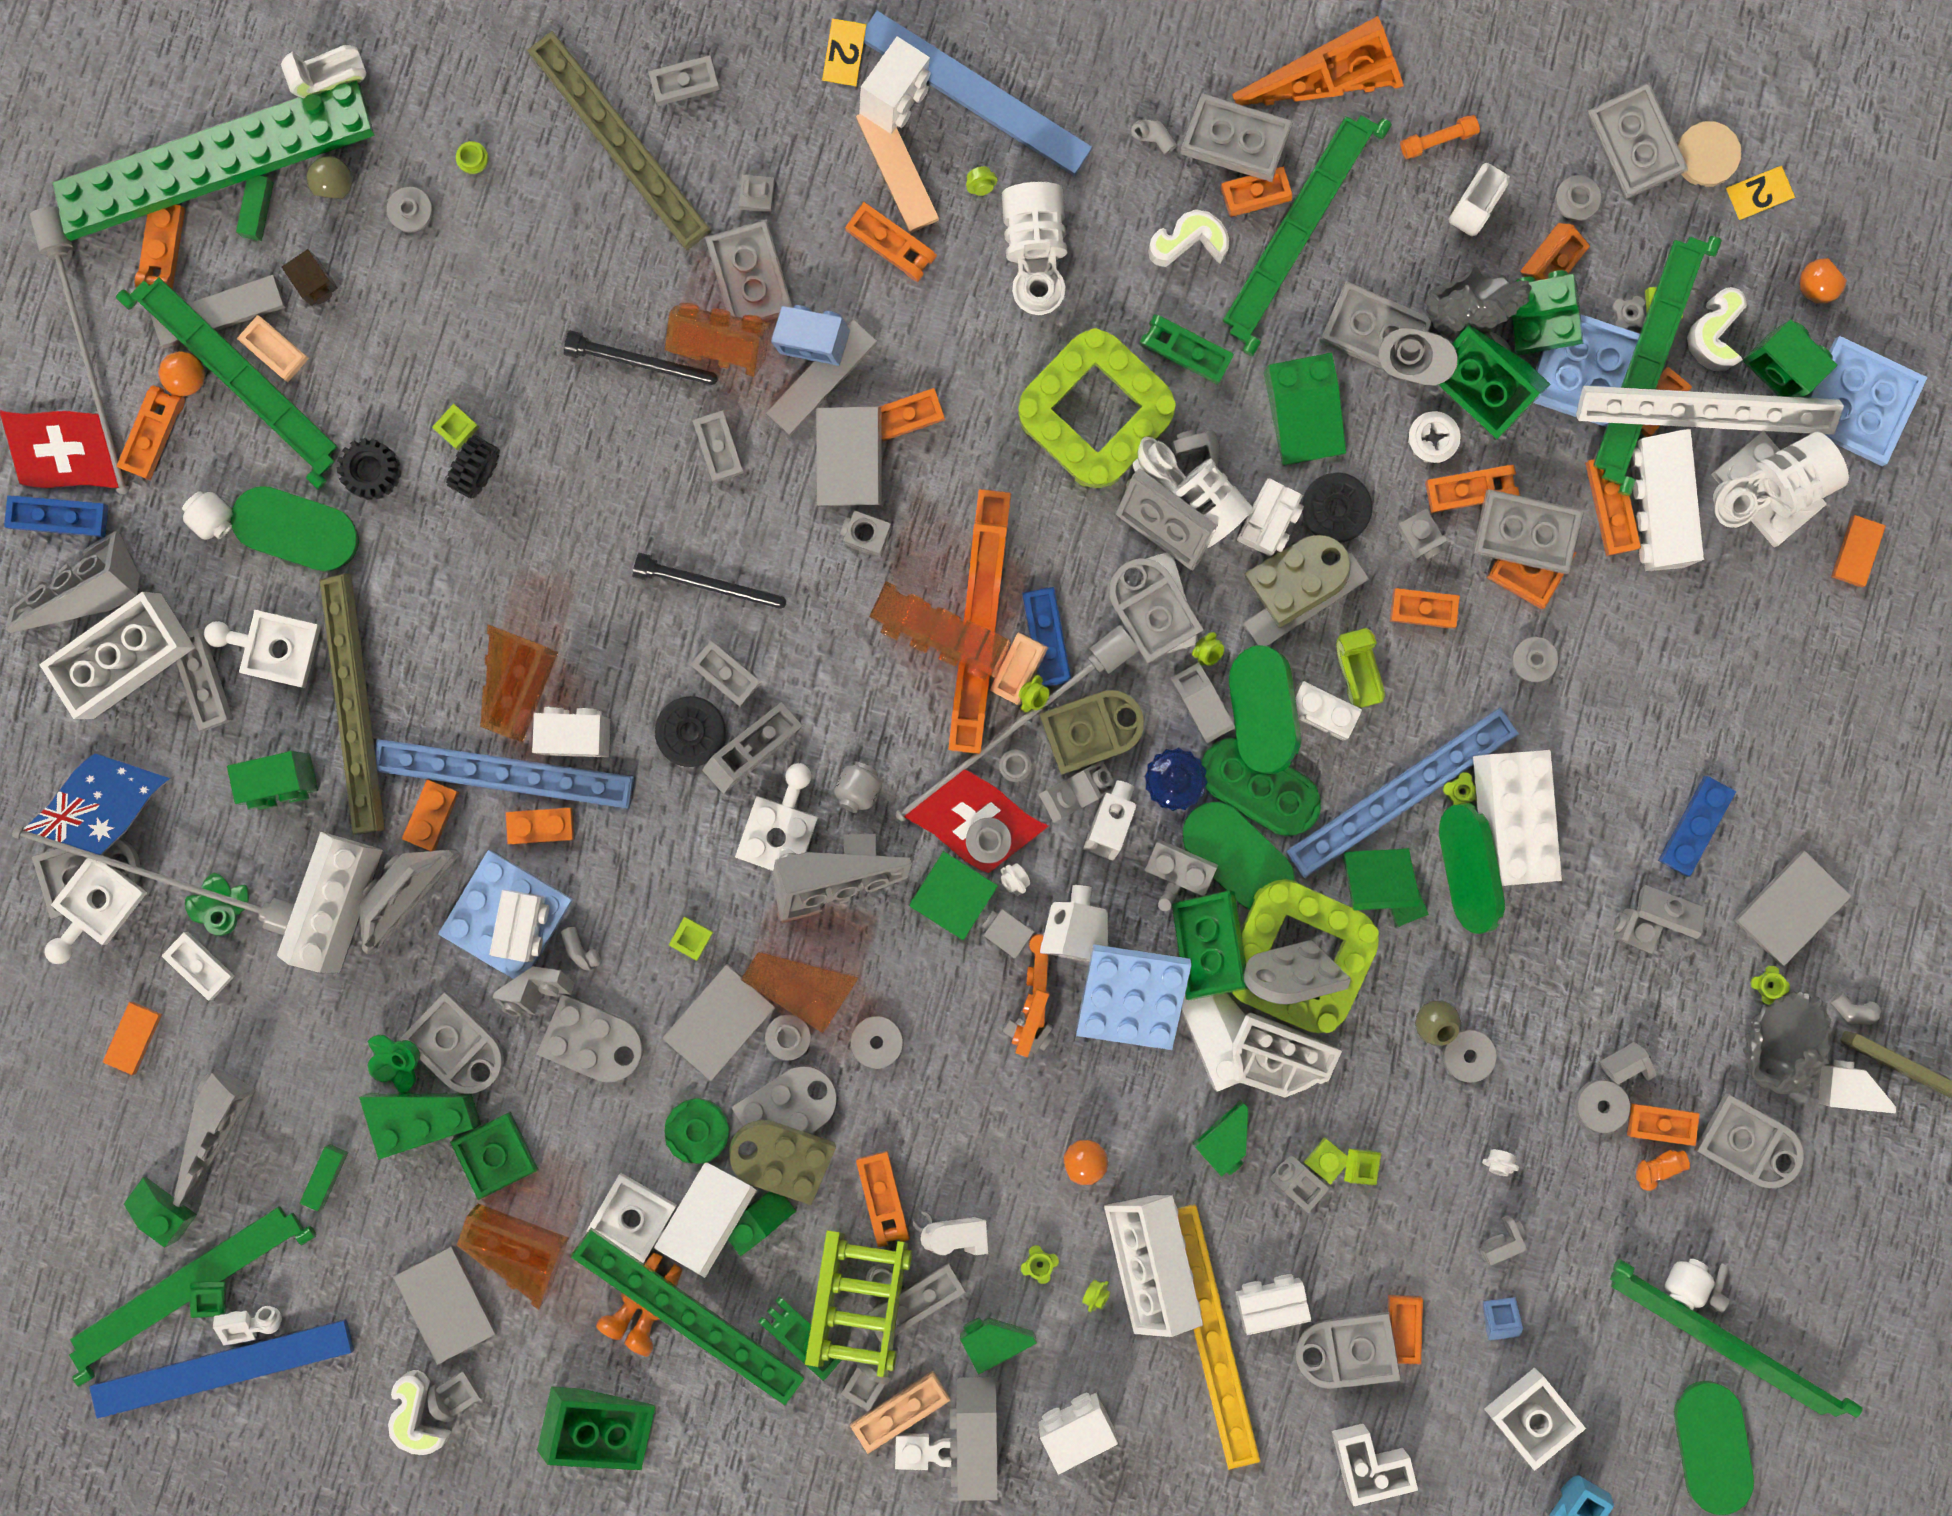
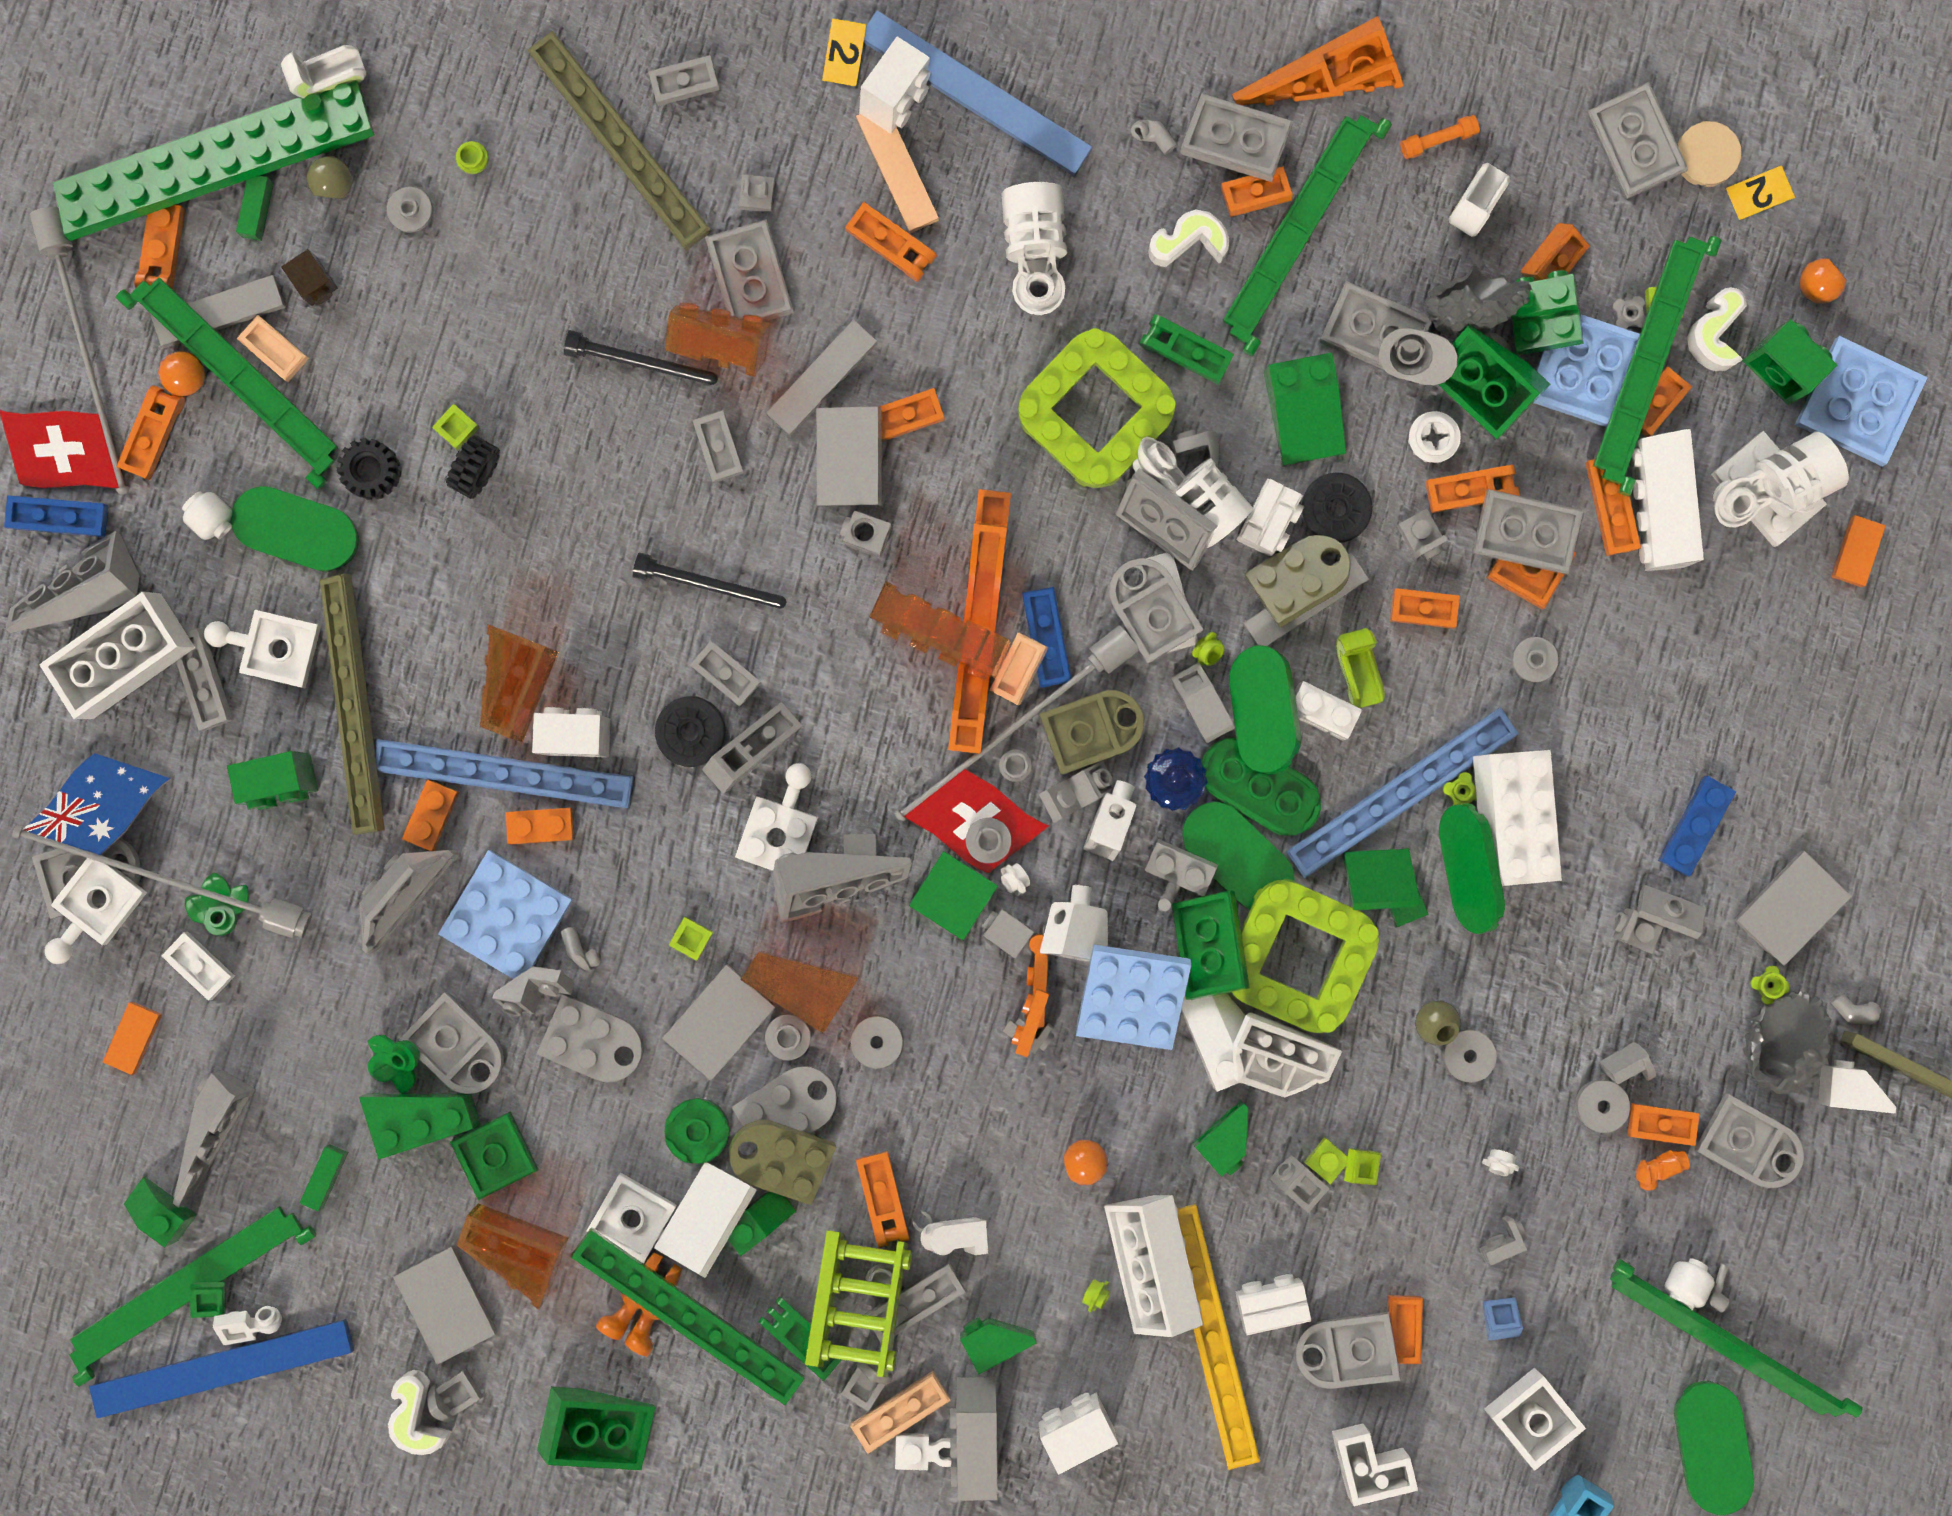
(328, 904): white slope -> none
(518, 926): white brick -> none
(810, 334): brick -> none
(857, 787): light grey head -> none
(981, 181): lime plate -> none
(1030, 1266): lime plate -> none
(1034, 694): lime plate -> none
(1294, 974): light grey plate -> none
(1578, 198): light grey piece -> none
(1709, 410): white plate -> none

